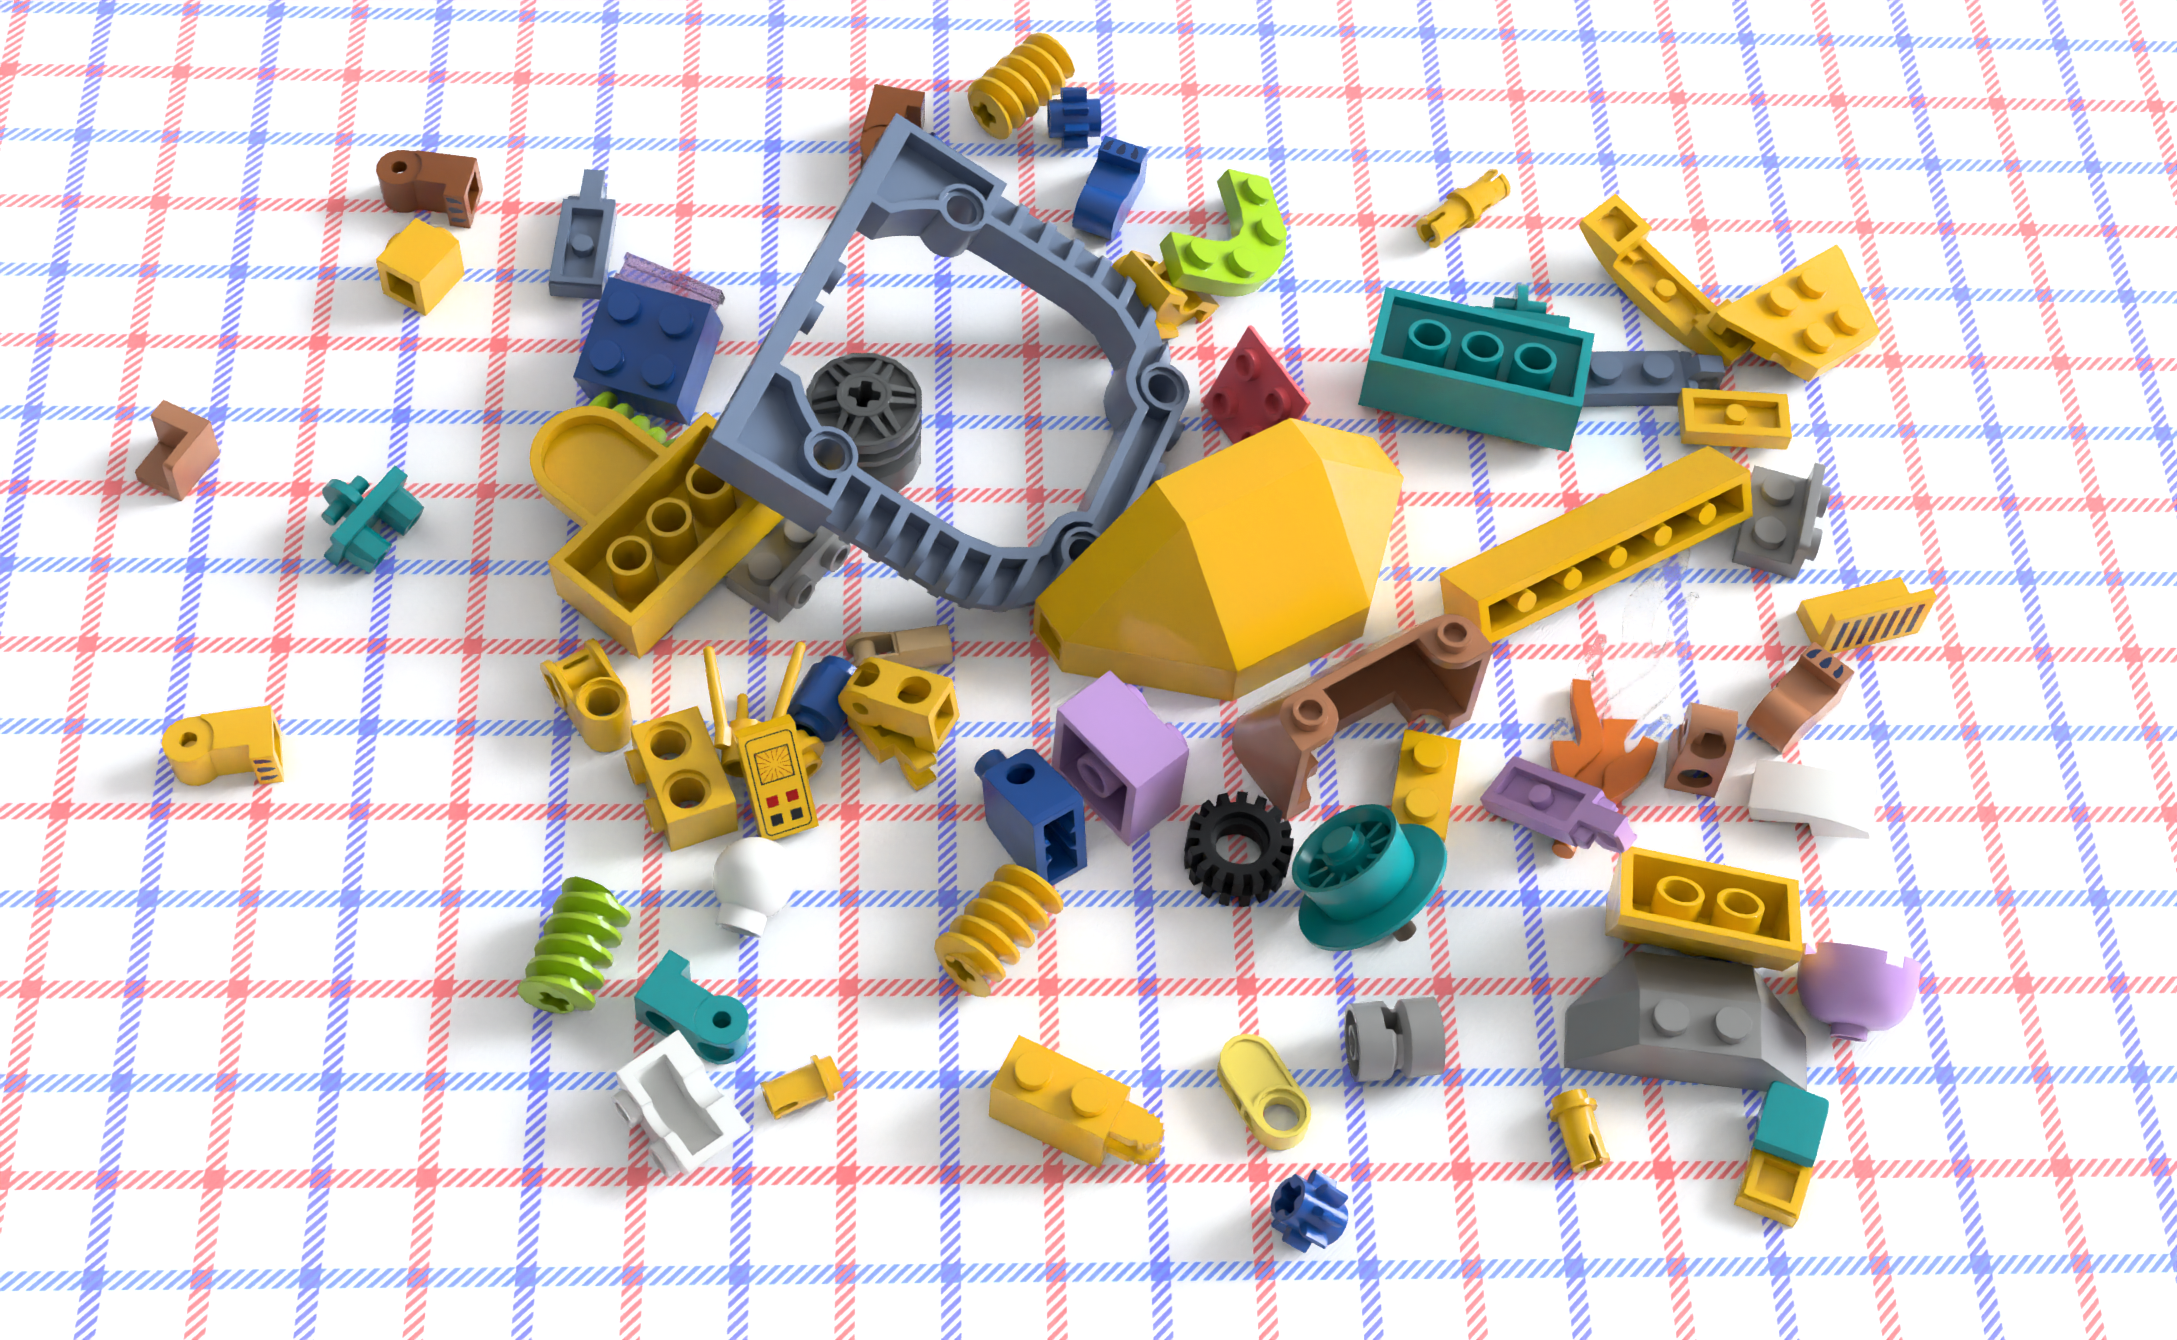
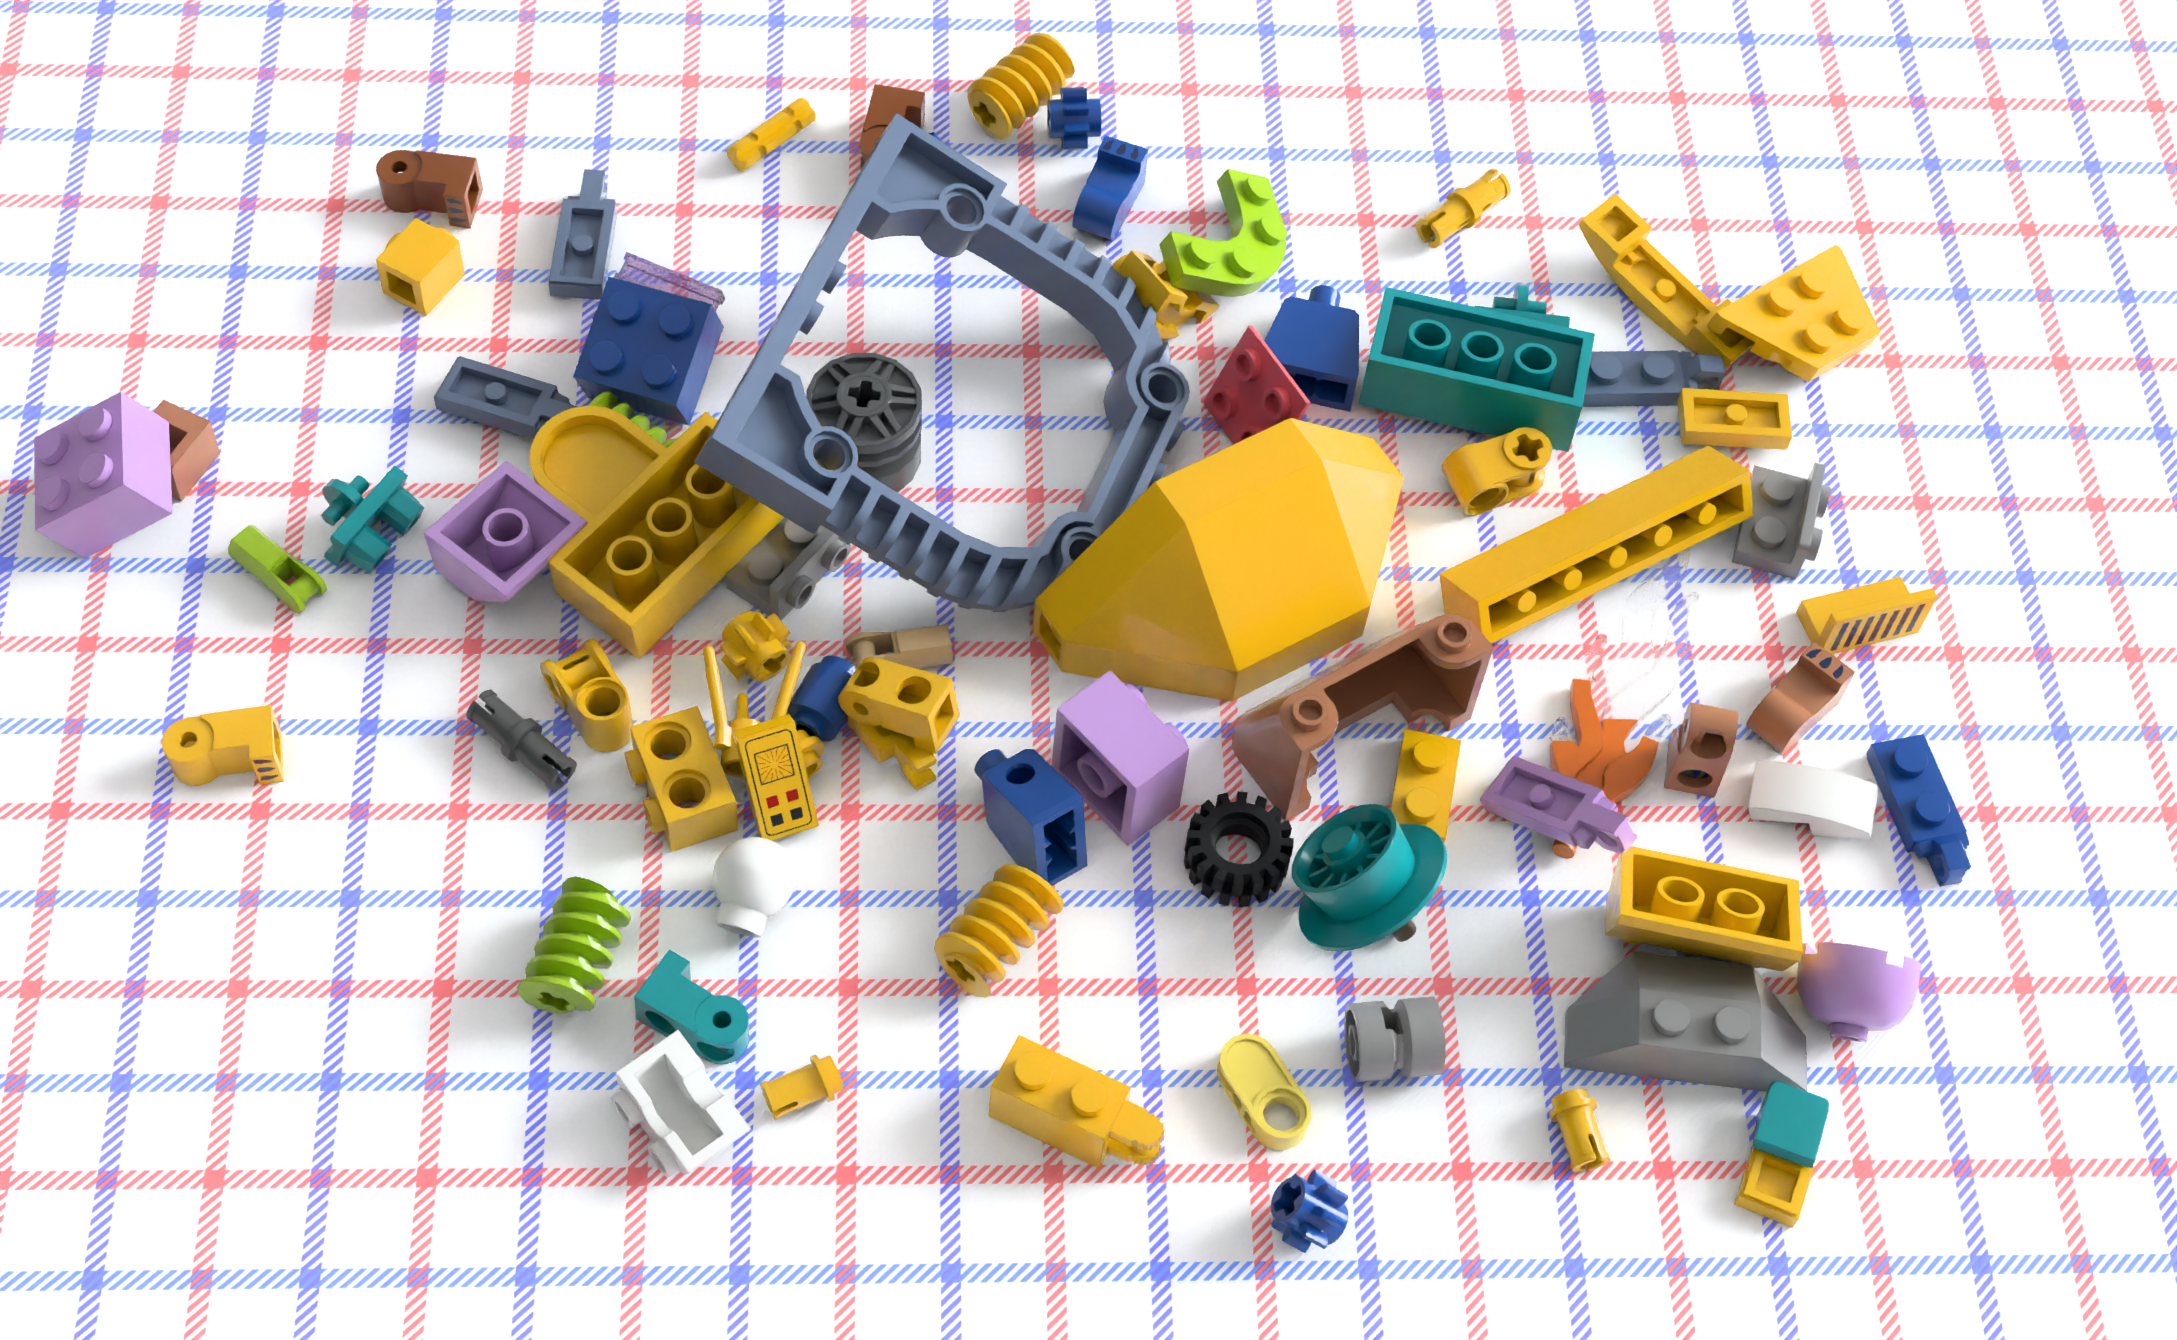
(102, 475): none -> lavender brick
(274, 567): none -> lime bar
(499, 397): none -> sand blue hinge
(500, 535): none -> lavender slope
(521, 740): none -> dark grey pin
(755, 646): none -> yellow gear
(771, 134): none -> yellow axle
(1318, 346): none -> blue torso
(1498, 469): none -> yellow piece
(1921, 805): none -> blue hinge

